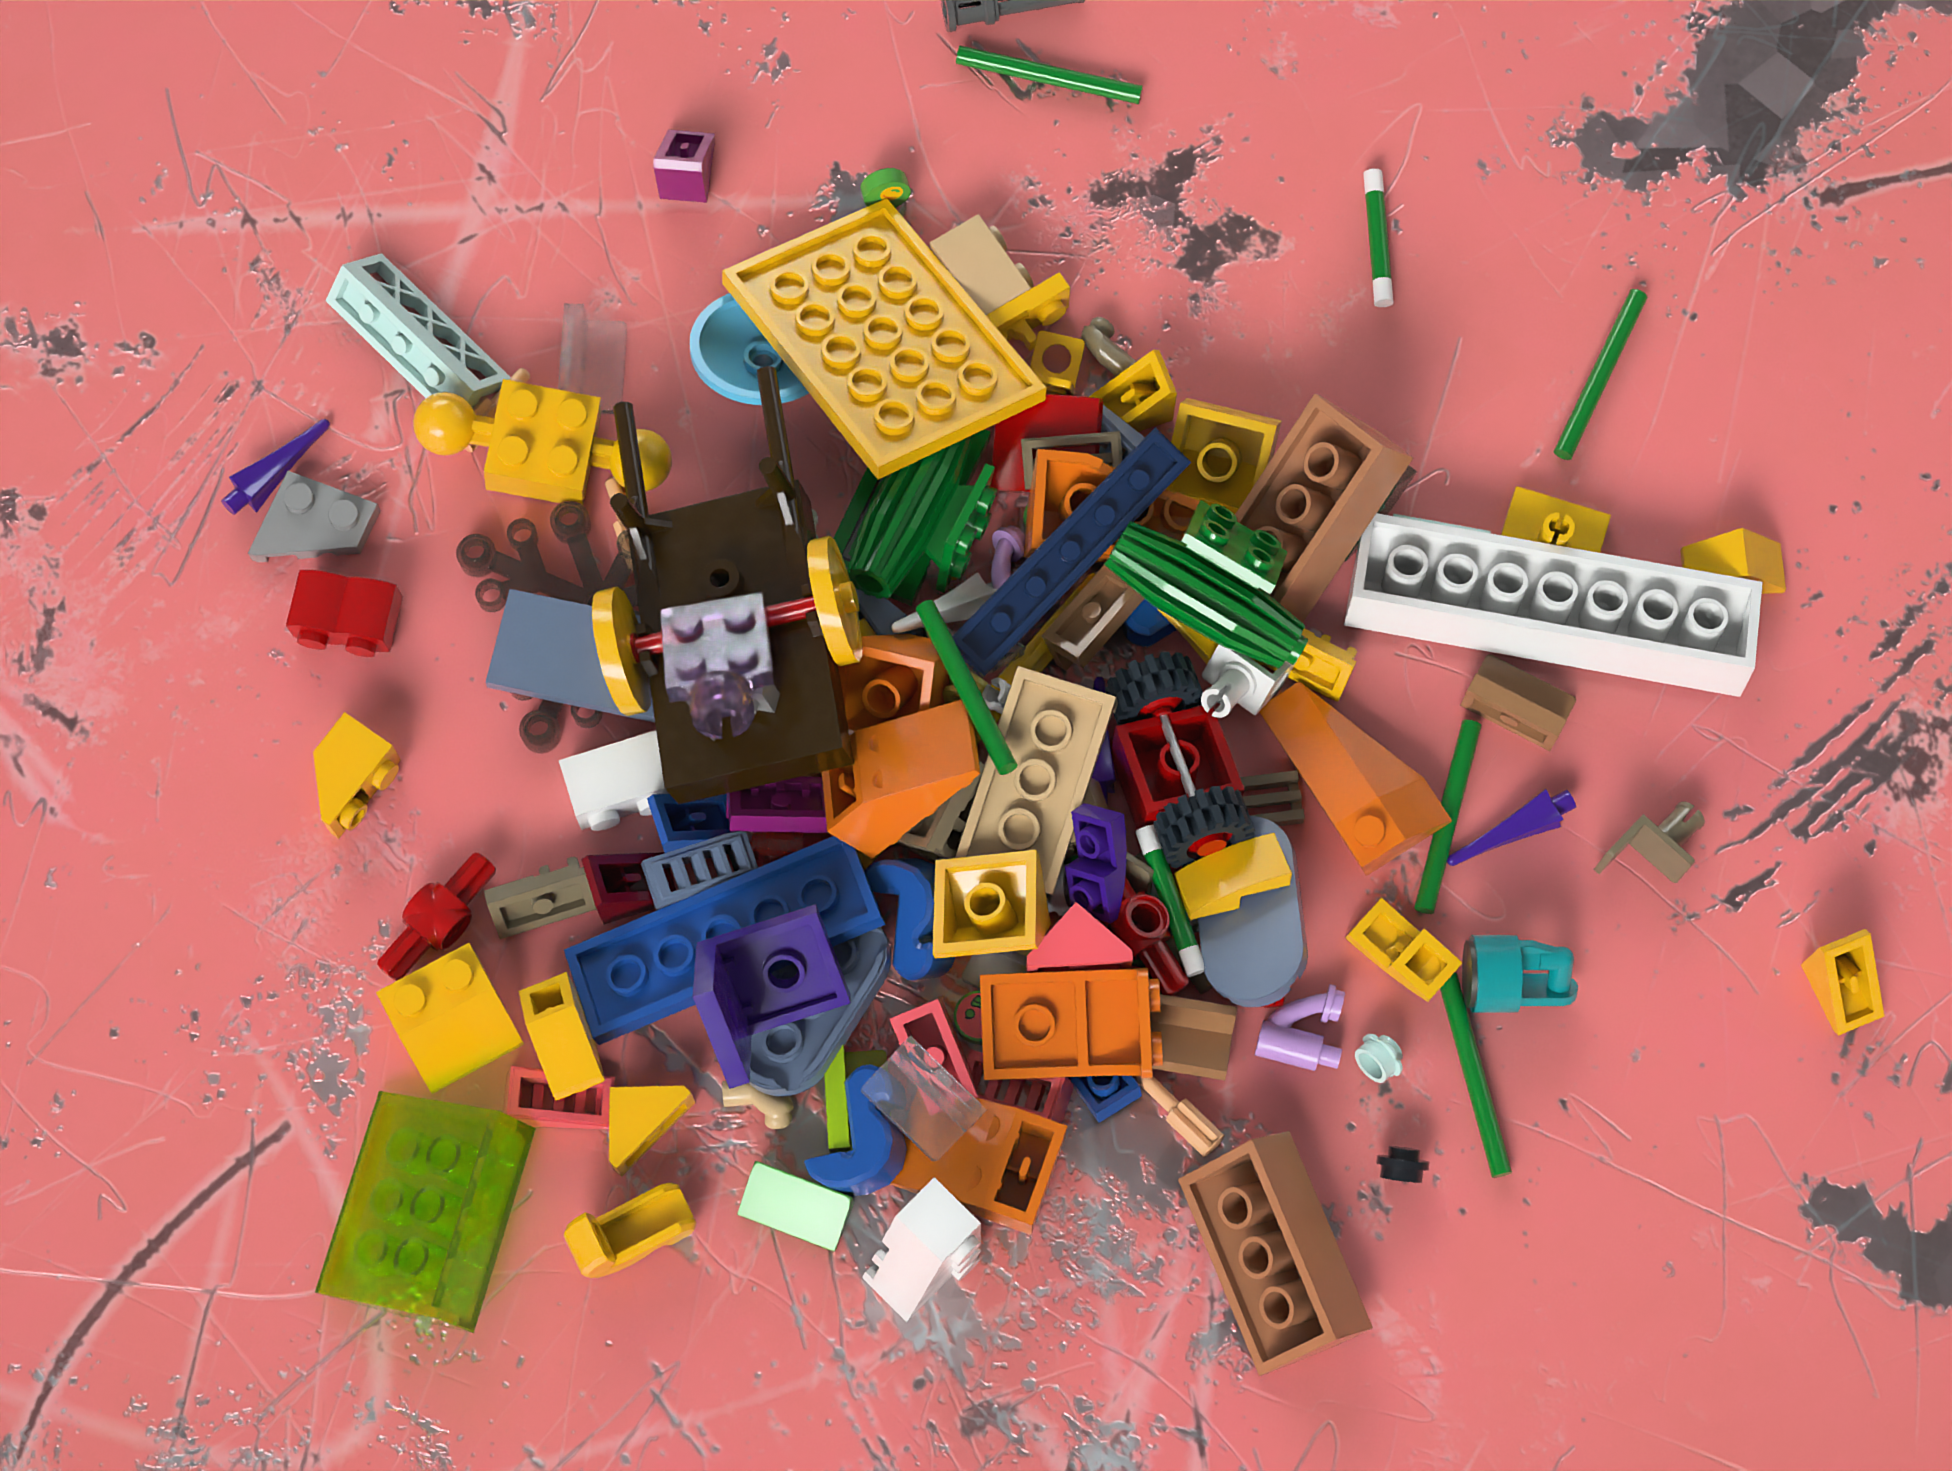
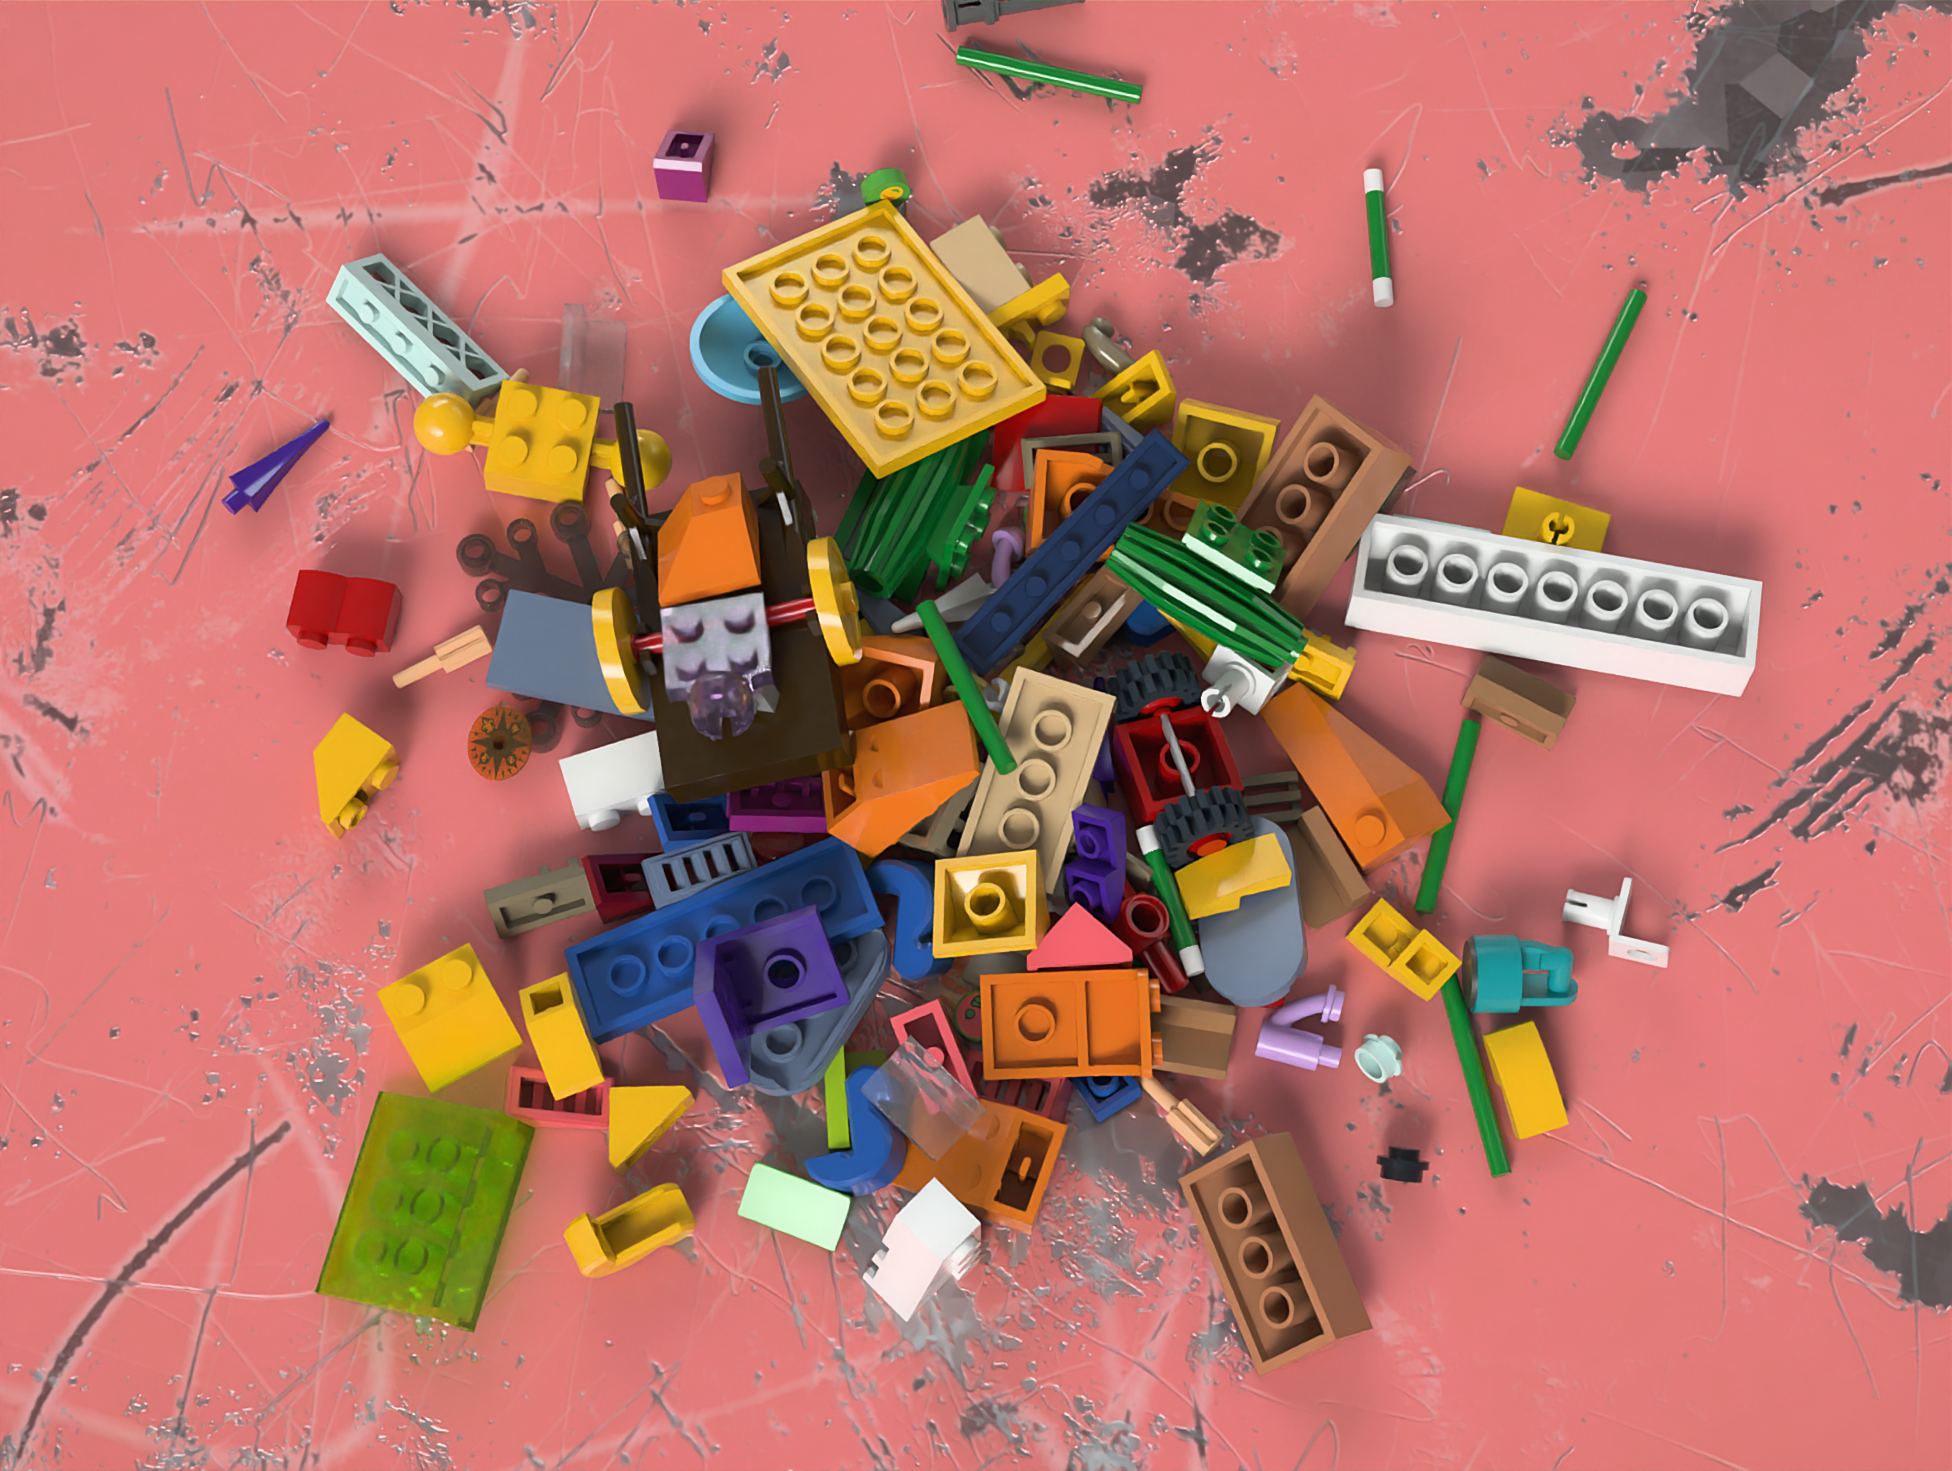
(313, 521): light grey wing -> none
(436, 916): red axle -> none
(449, 655): none -> light nougat axle
(499, 743): none -> clear orange piece
(709, 542): none -> orange slope
(775, 1108): tan arm -> none
(1326, 873): none -> medium nougat panel
(1525, 1079): none -> yellow slope
(1533, 818): dark purple piece -> none
(1611, 916): none -> white bracket
(1660, 843): dark tan bracket -> none
(1739, 555): yellow slope -> none
(1846, 981): yellow slope -> none

